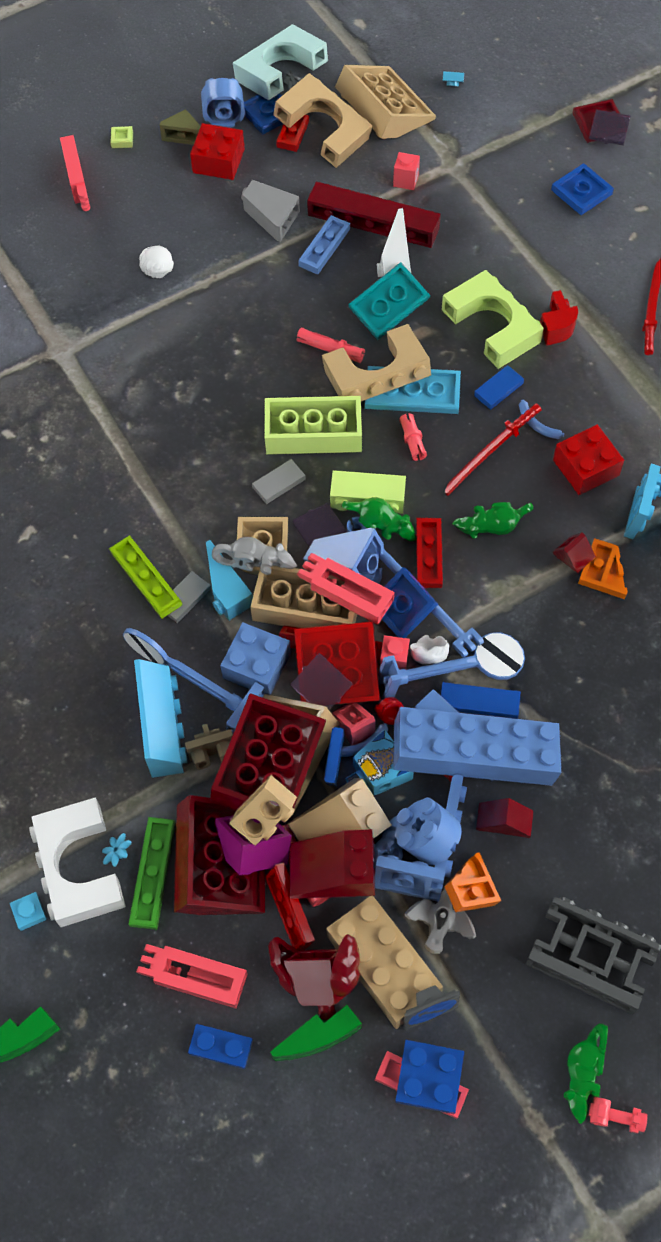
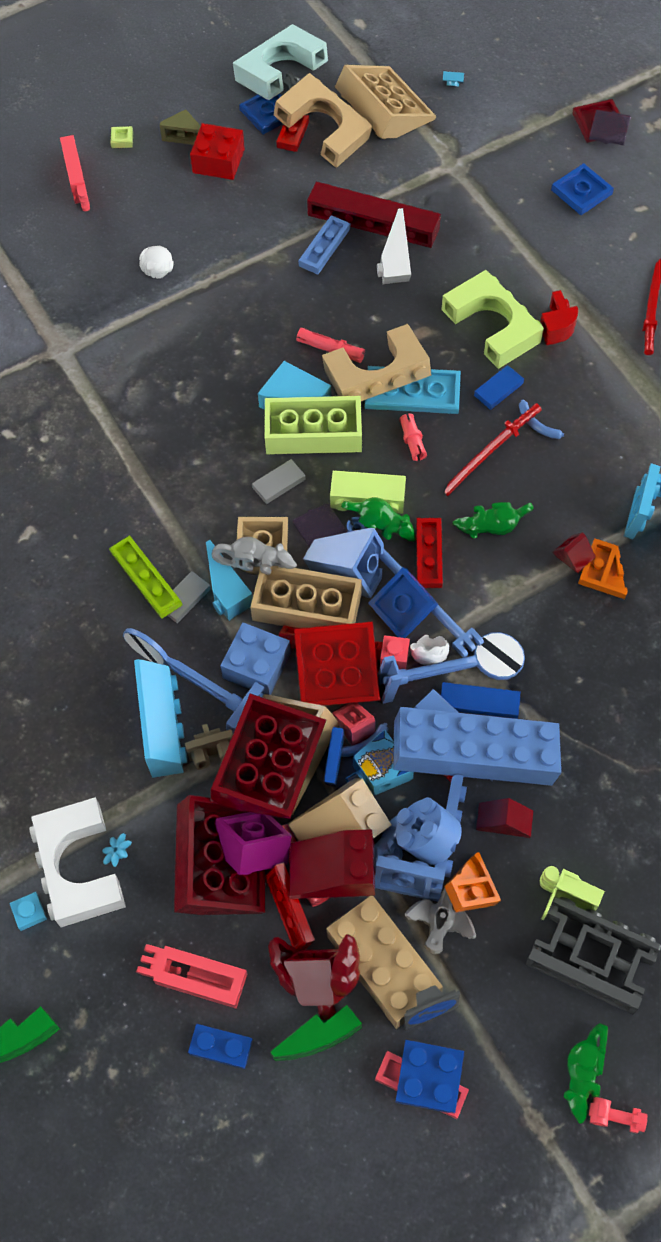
(152, 873): bright green tile -> none
(222, 102): medium blue brick -> none
(260, 808): tan brick -> none
(271, 208): light grey slope -> none
(292, 382): none -> medium azure slope
(321, 683): clear purple piece -> none
(356, 594): coral hinge -> none
(388, 709): red tile -> none
(389, 301): teal tile -> none
(406, 171): coral brick -> none
(570, 887): none -> yellowish green piece
(588, 459): red brick -> none

